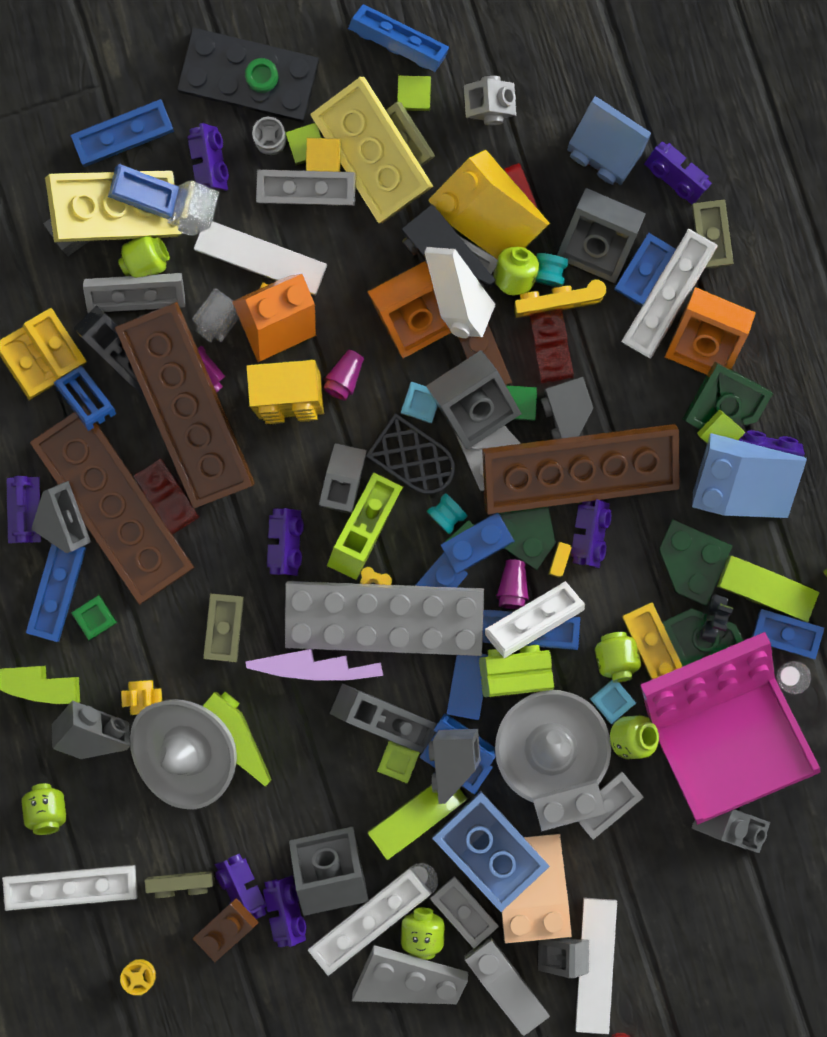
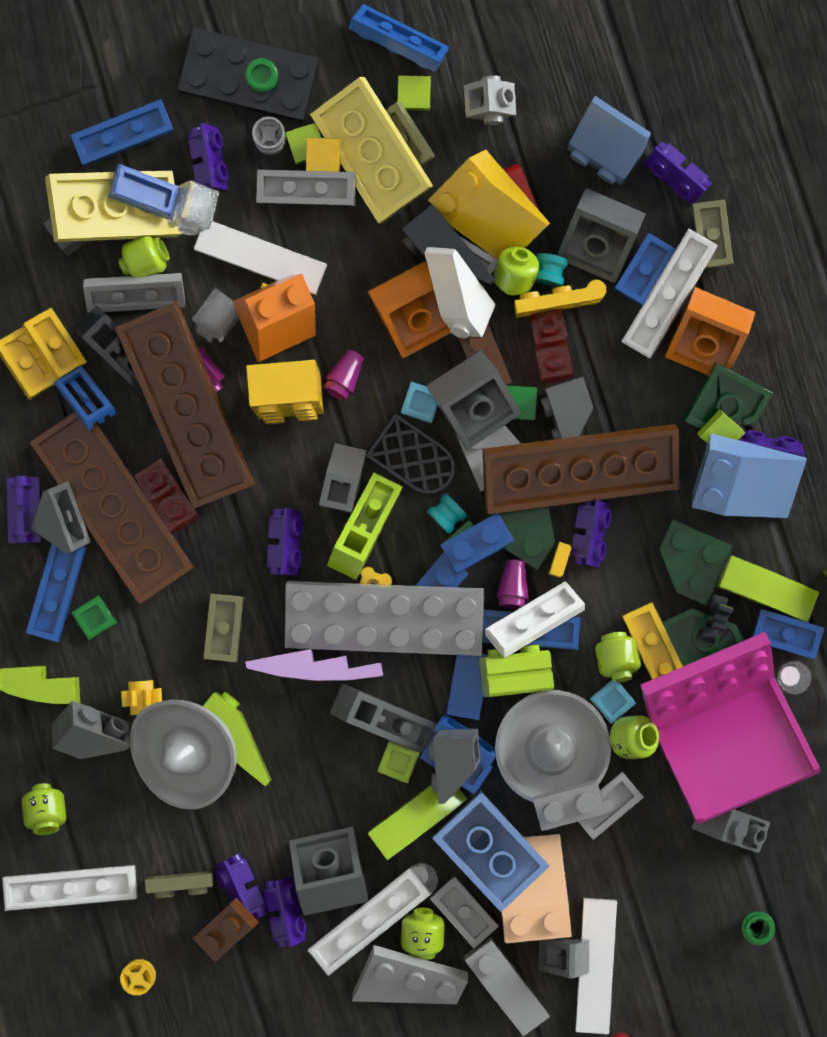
(763, 933): none -> green cone

